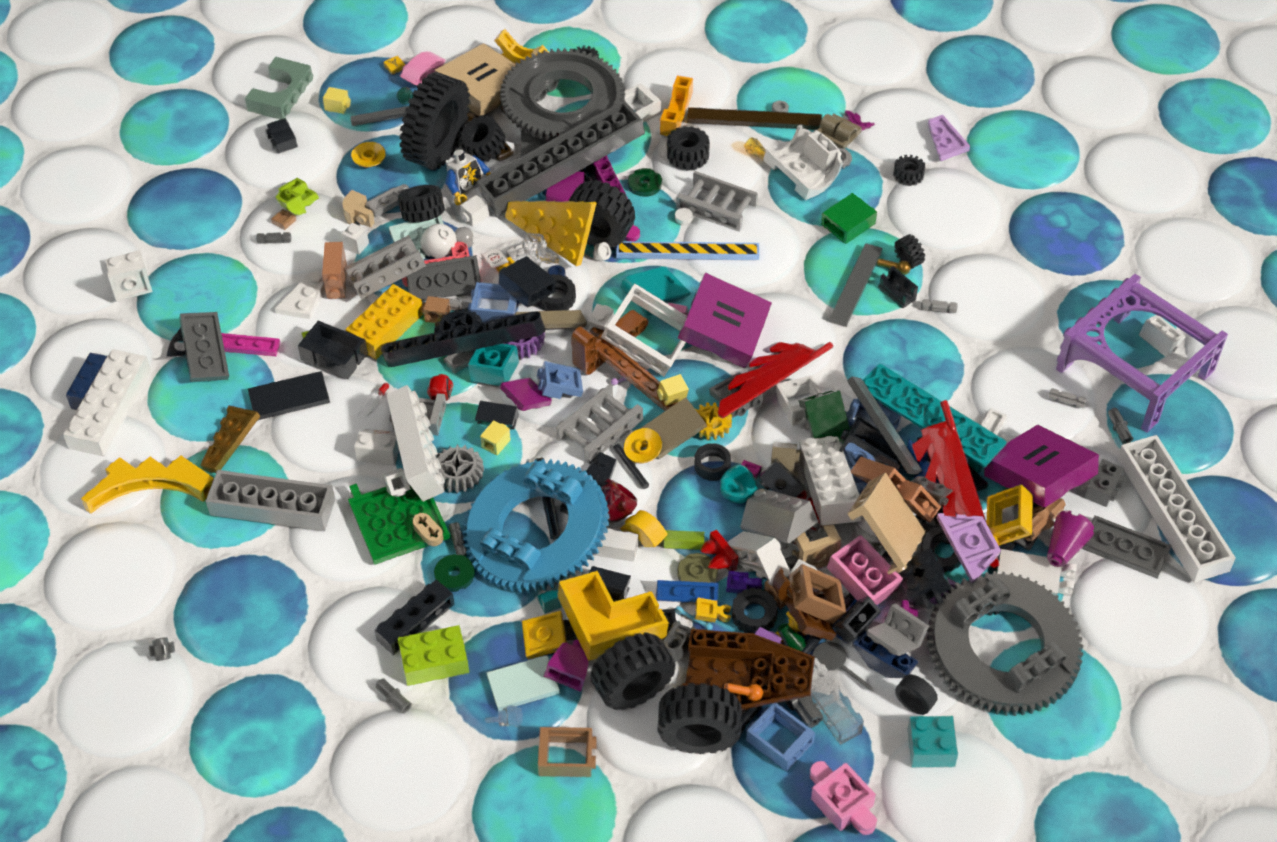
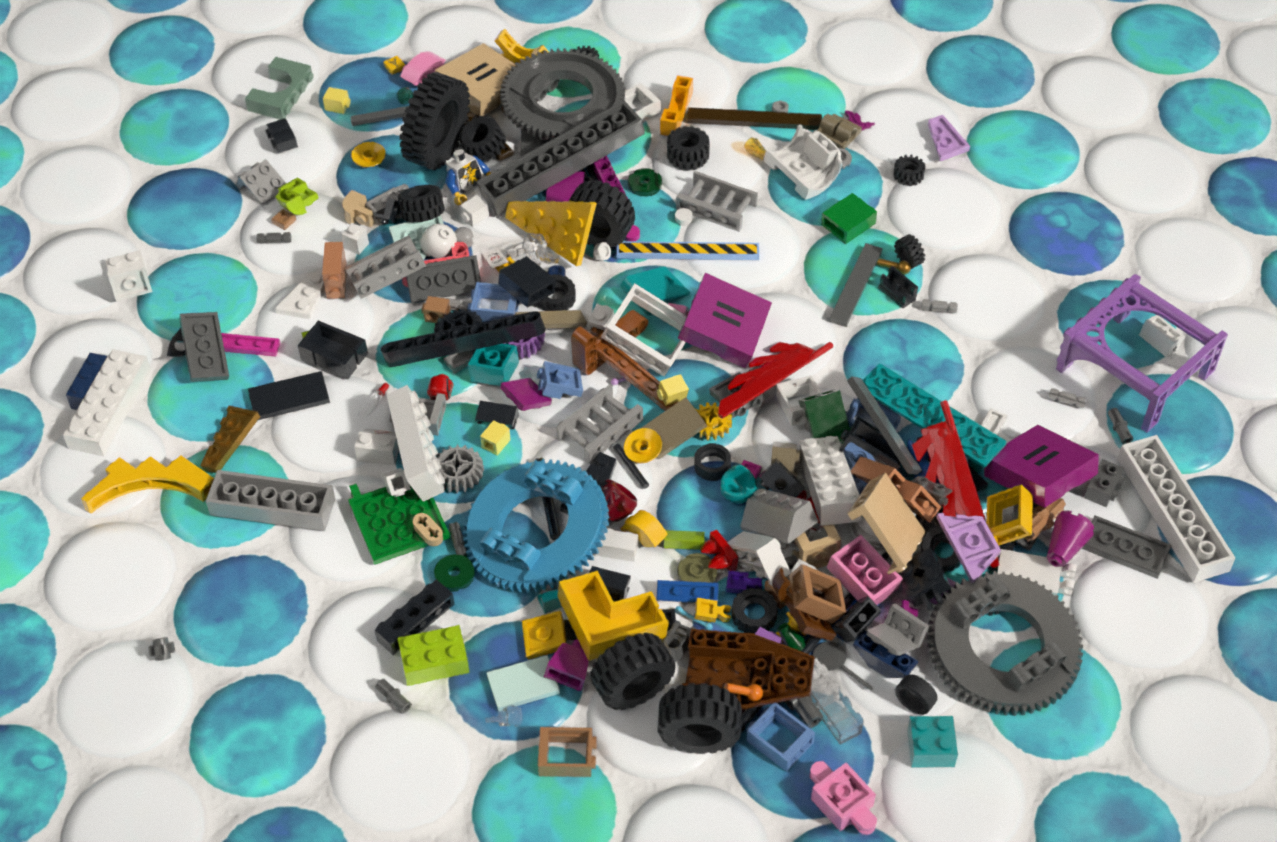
(261, 181): none -> light grey bracket
(386, 319): yellow brick -> none
(391, 212): none -> black bracket

